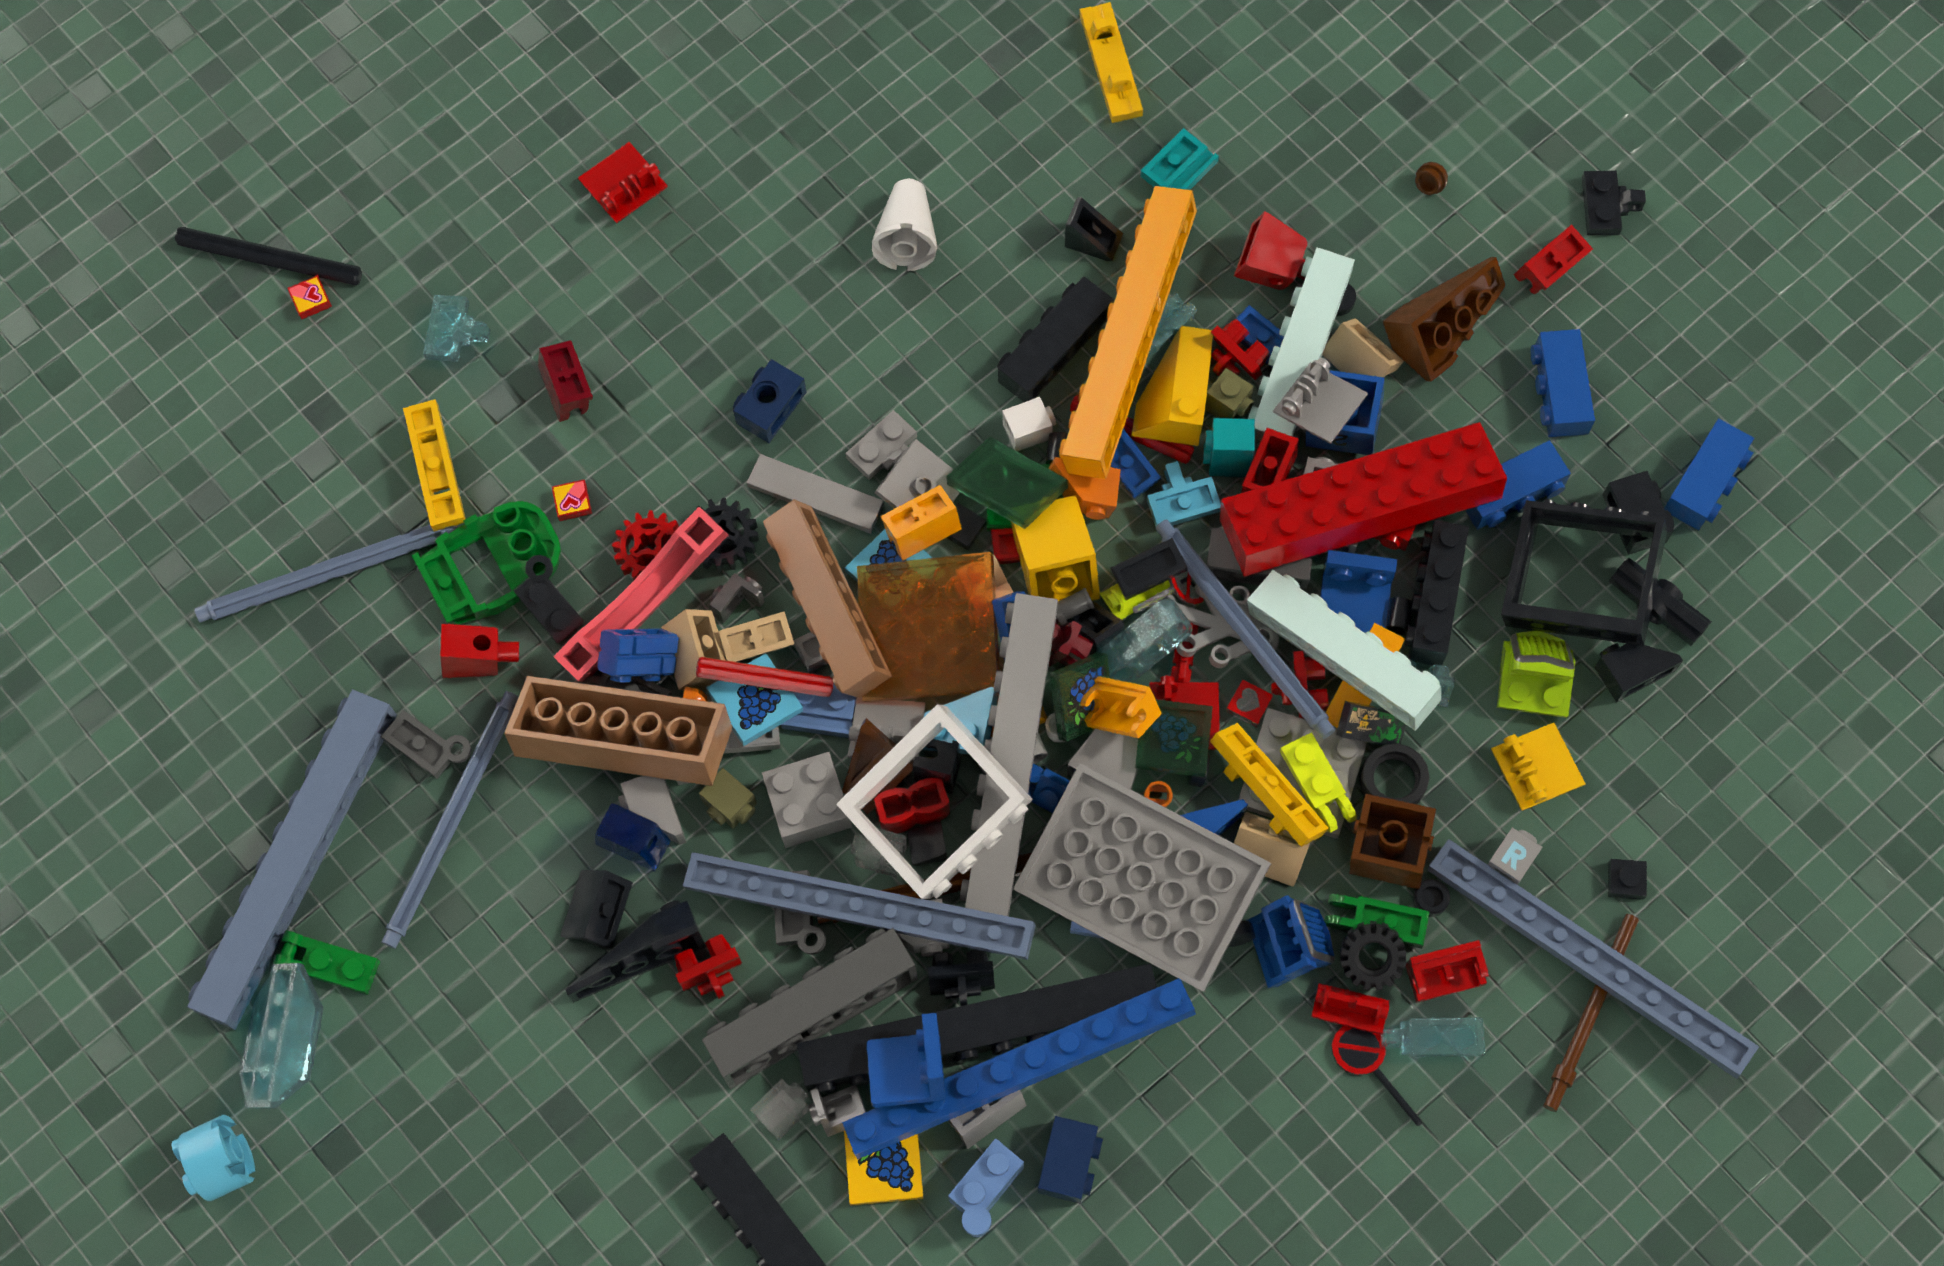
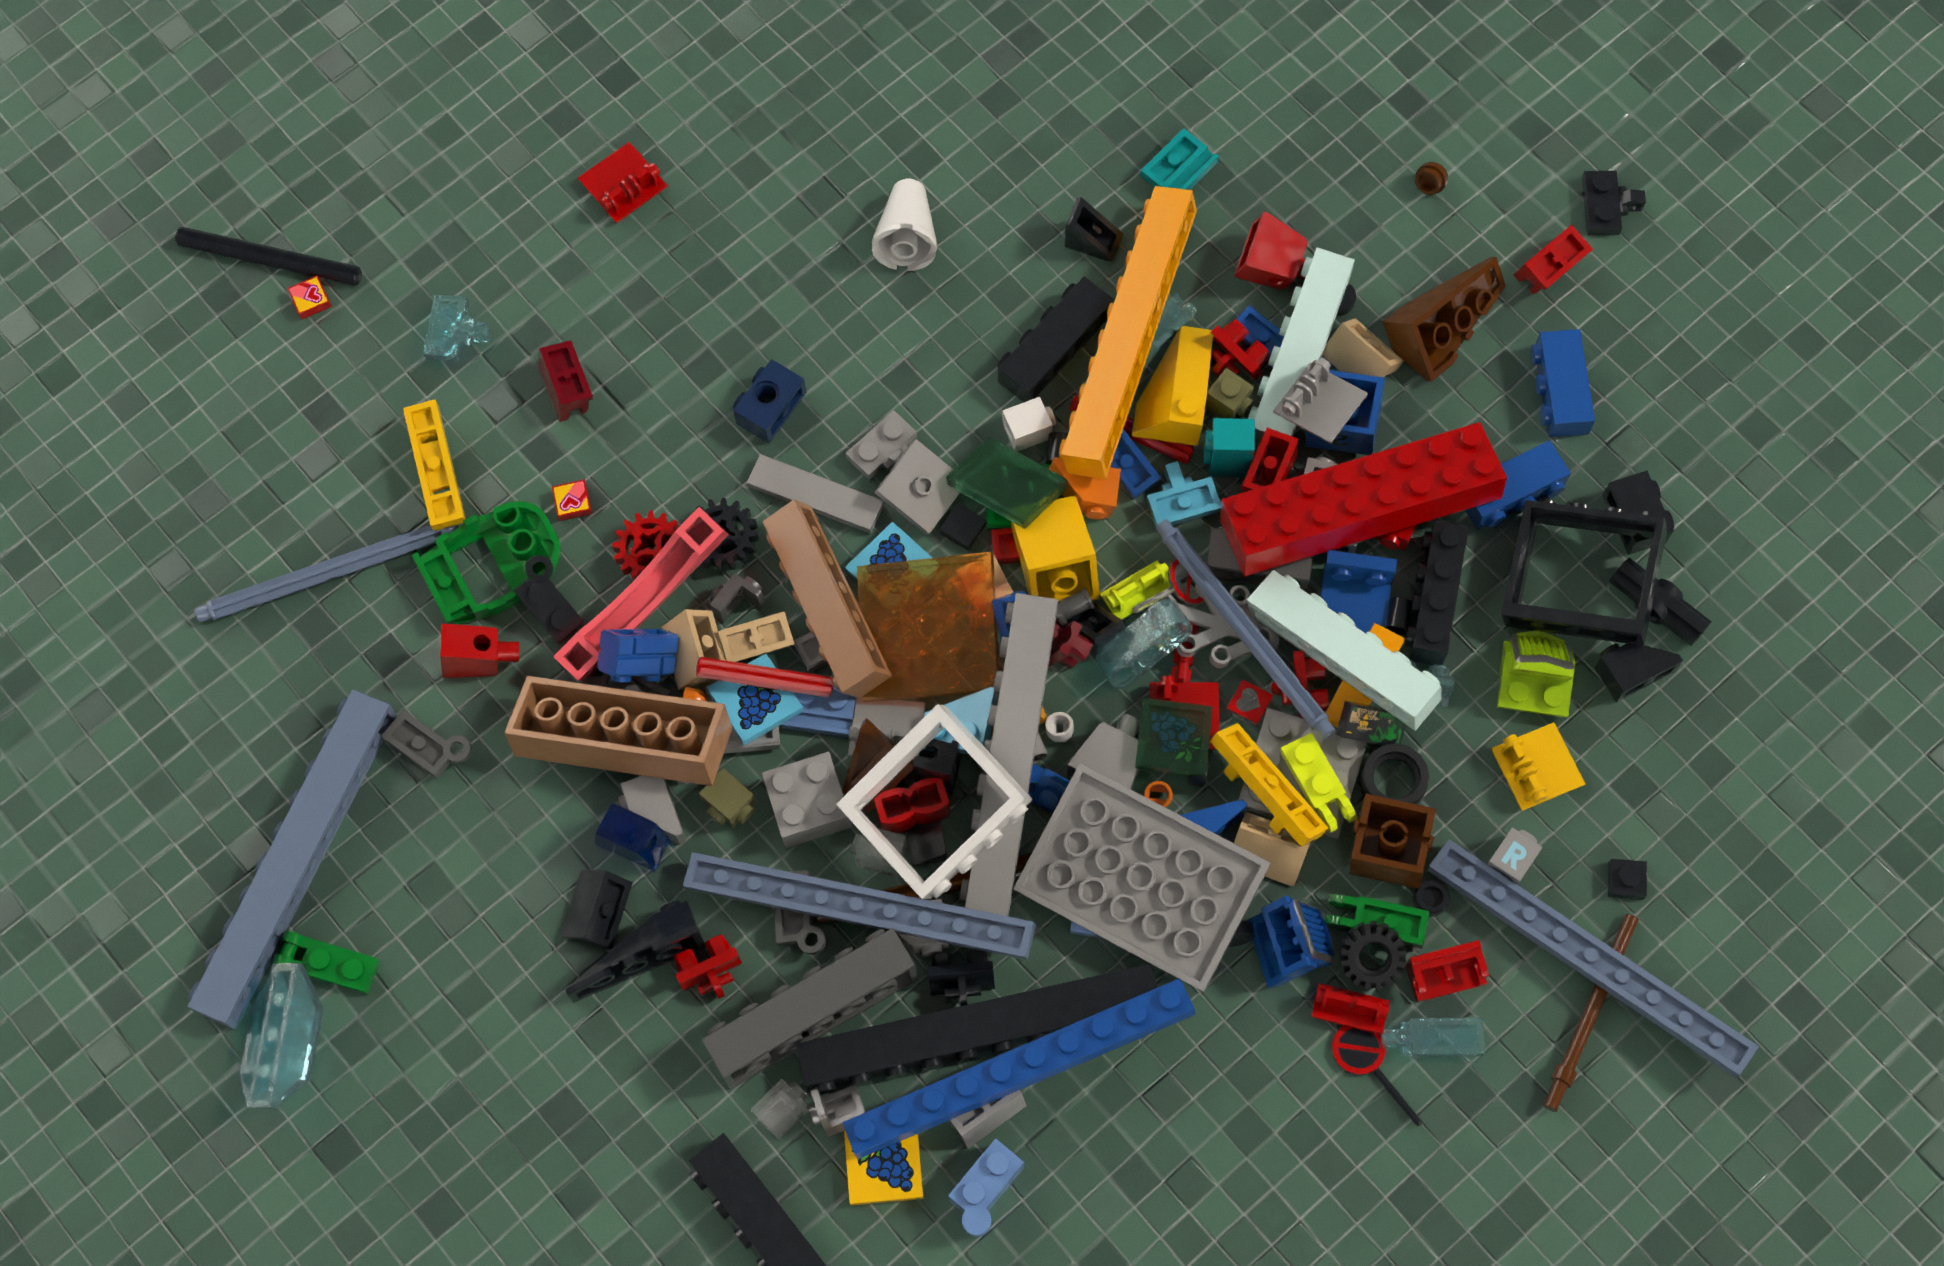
(214, 1159): medium azure brick -> none
(449, 821): sand blue piece -> none
(907, 1067): blue bracket -> none
(921, 522): light orange hinge -> none
(1068, 1160): dark blue brick -> none
(1069, 687): clear green tile -> none
(1111, 62): yellow hinge -> none
(1120, 707): light orange hinge -> none
(1149, 569): black tile -> none
(1710, 475): blue brick -> none

